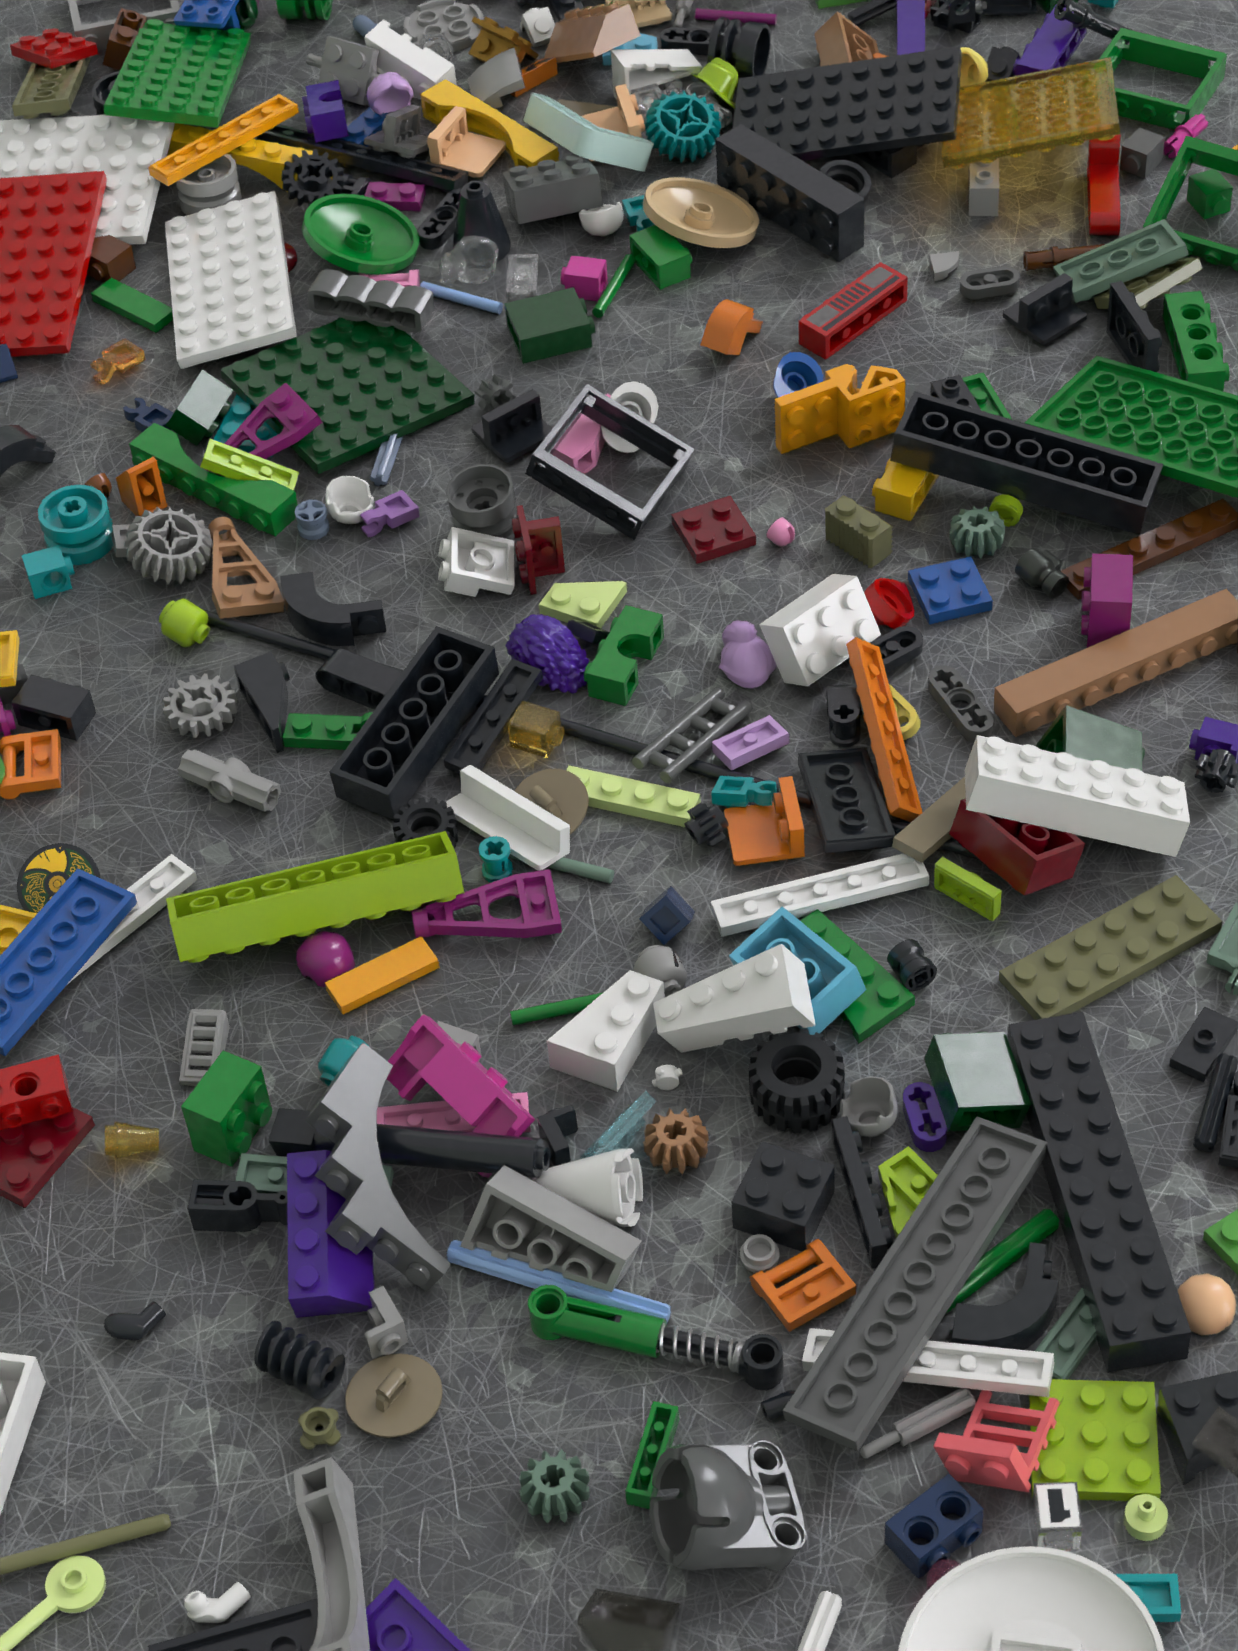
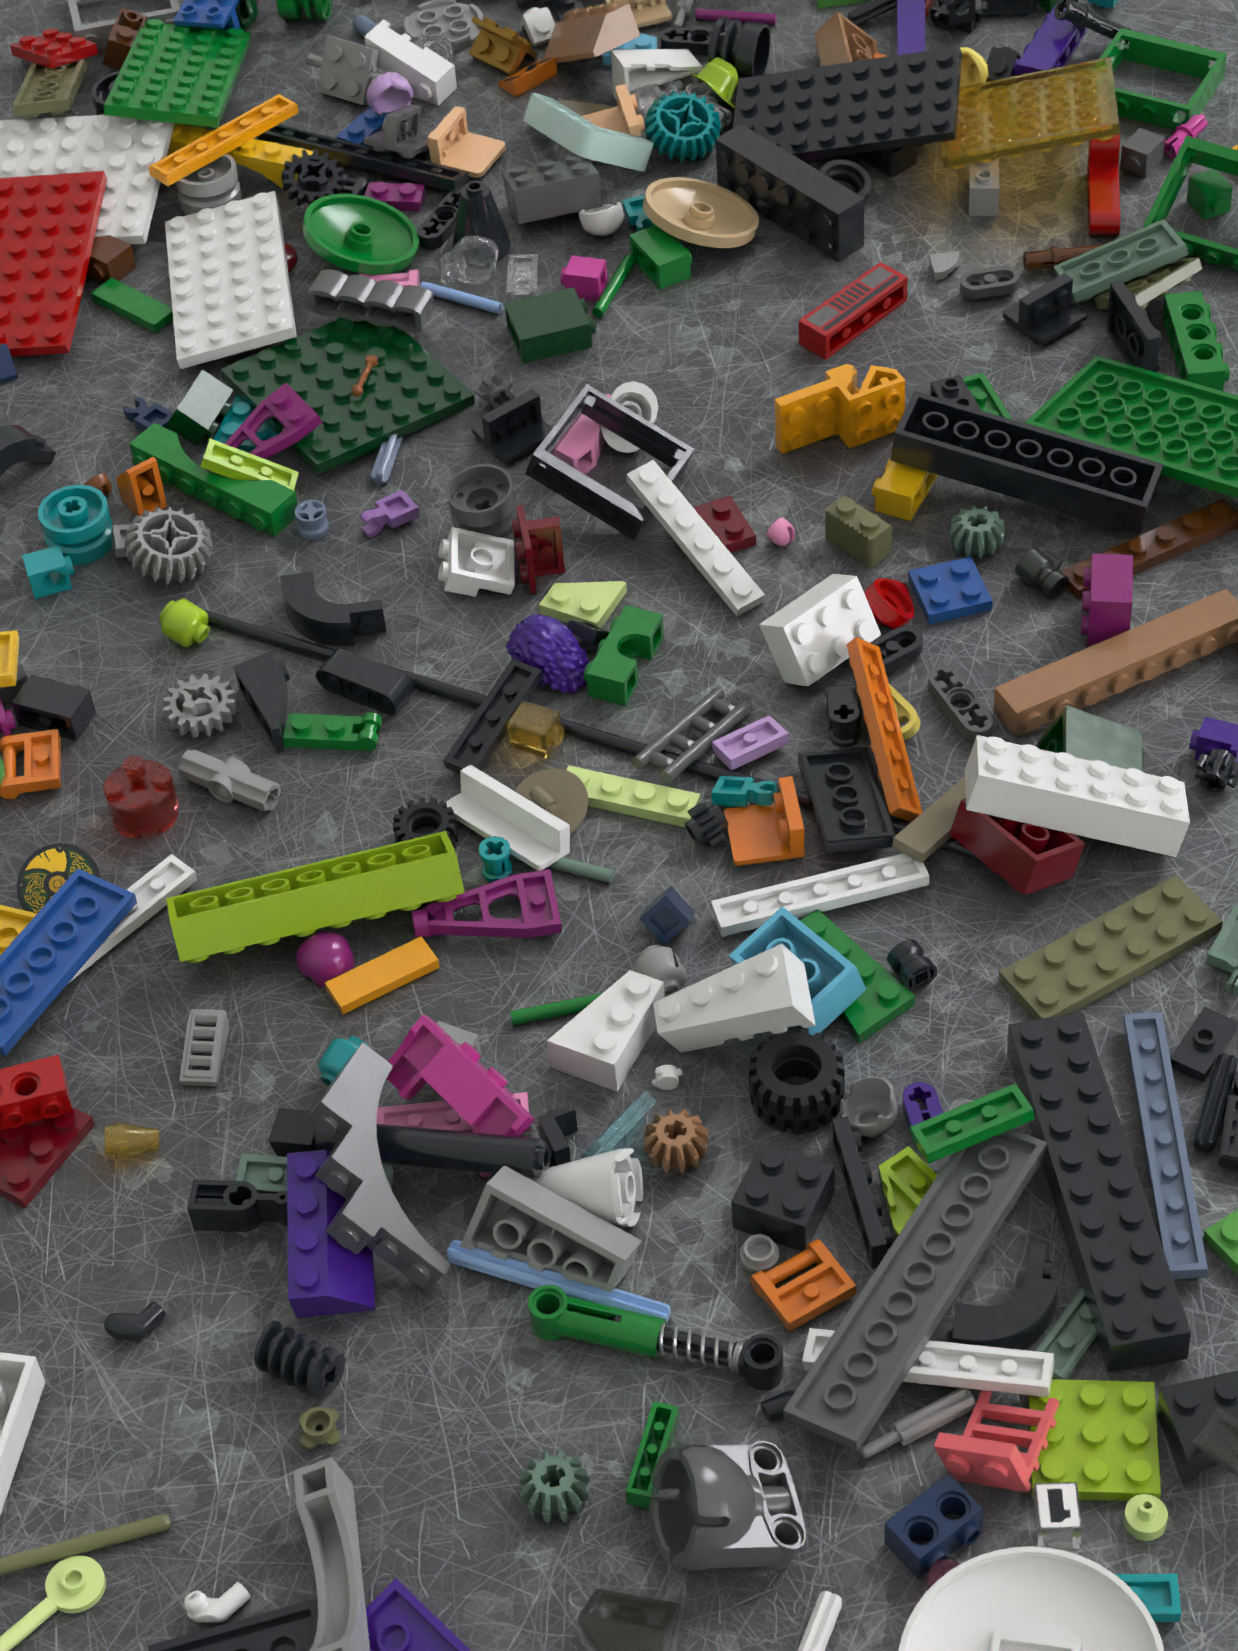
(120, 357): clear orange plate -> none
(141, 797): none -> clear red brick
(227, 1108): green brick -> none
(245, 599): medium nougat plate -> none
(325, 111): dark purple arch -> none
(348, 498): white hair -> none
(371, 361): none -> dark orange hinge
(389, 1327): light grey bracket -> none
(393, 1395): dark tan shield -> none
(414, 722): black brick -> none
(497, 78): light grey slope -> none
(522, 144): yellow arch -> none
(695, 538): none -> white plate
(729, 326): orange brick -> none
(745, 655): lavender hair -> none
(796, 373): blue piece -> none
(967, 888): lime plate -> none
(971, 1123): none -> green plate
(976, 1078): brick -> none
(1008, 509): lime tile -> none
(1008, 1252): green axle -> none
(1164, 1145): none -> sand blue plate
(1207, 1303): light nougat hair -> none

